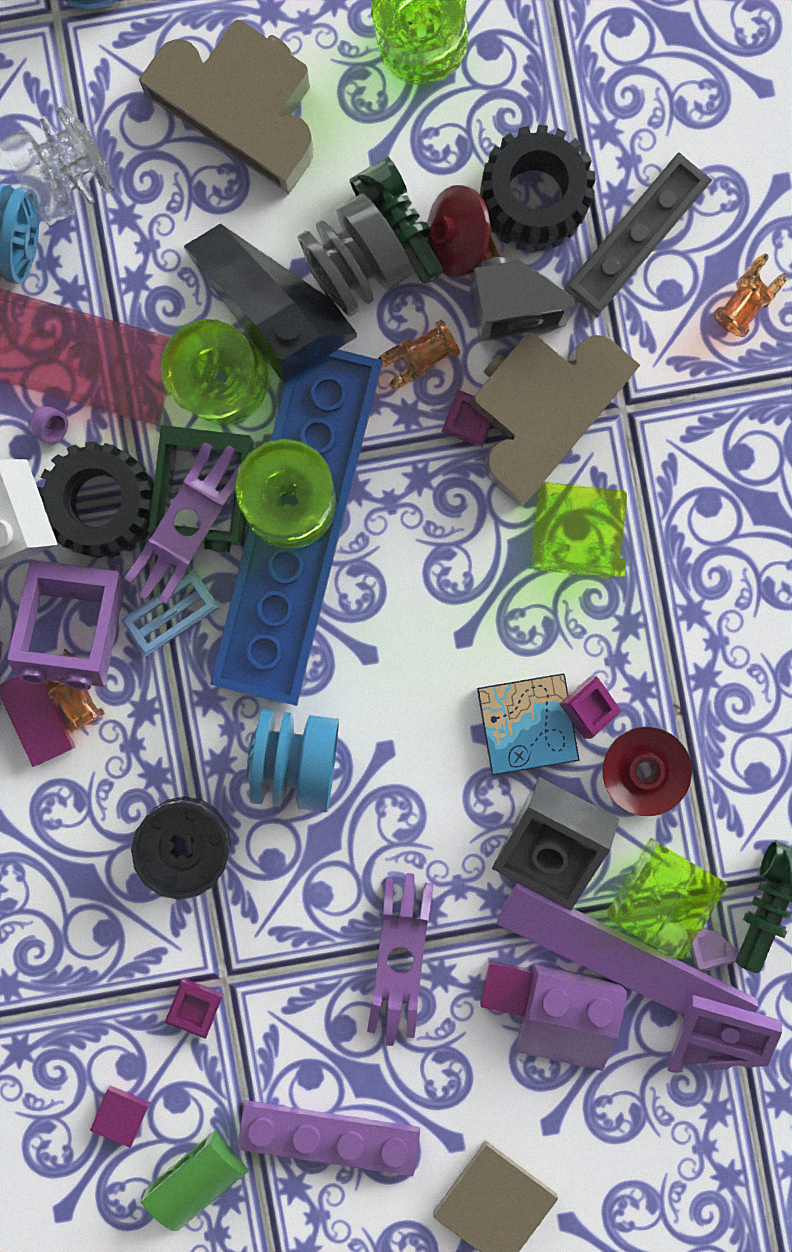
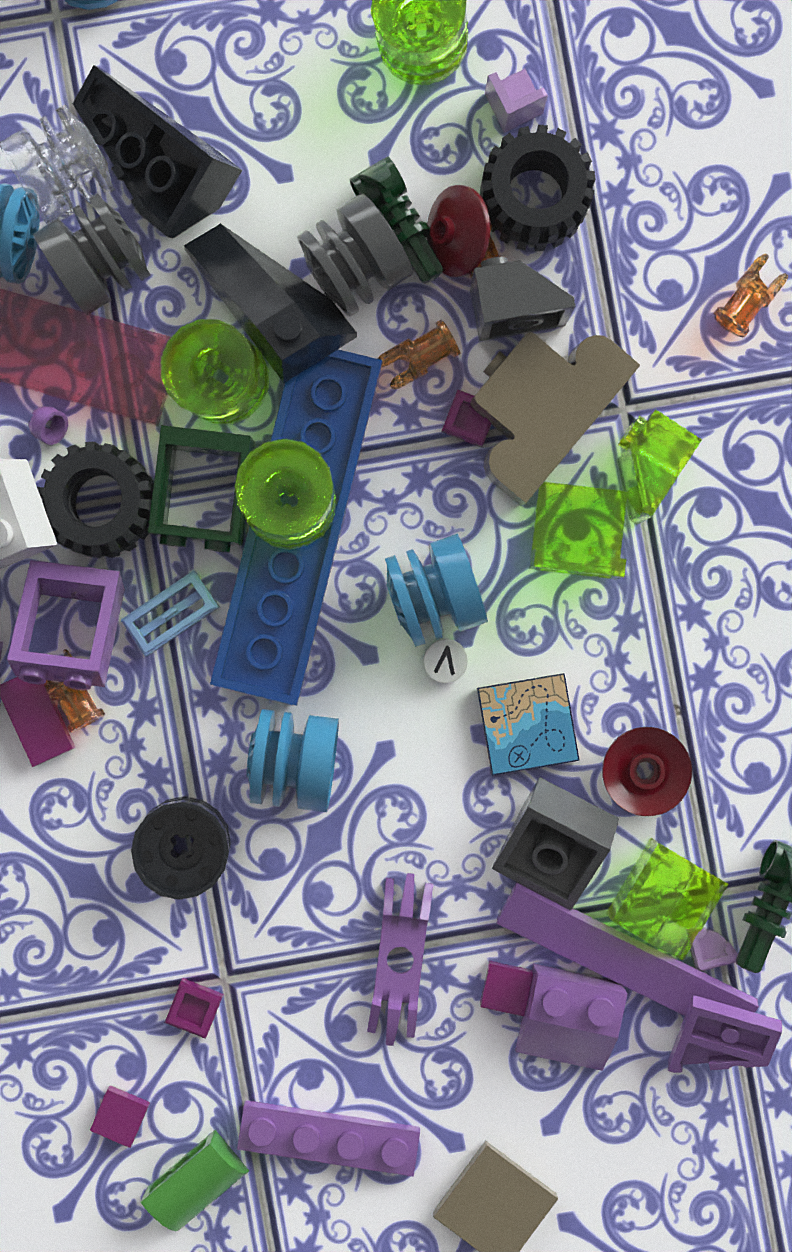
(92, 254): none -> dark grey wheel
(164, 165): none -> black wedge
(167, 541): medium lavender piece -> none
(239, 99): dark tan brick -> none
(436, 590): none -> dark azure wheel
(445, 660): none -> white tile
(514, 99): none -> lavender panel
(590, 707): magenta tile -> none
(637, 234): dark grey tile -> none
(652, 461): none -> clear neon green slope

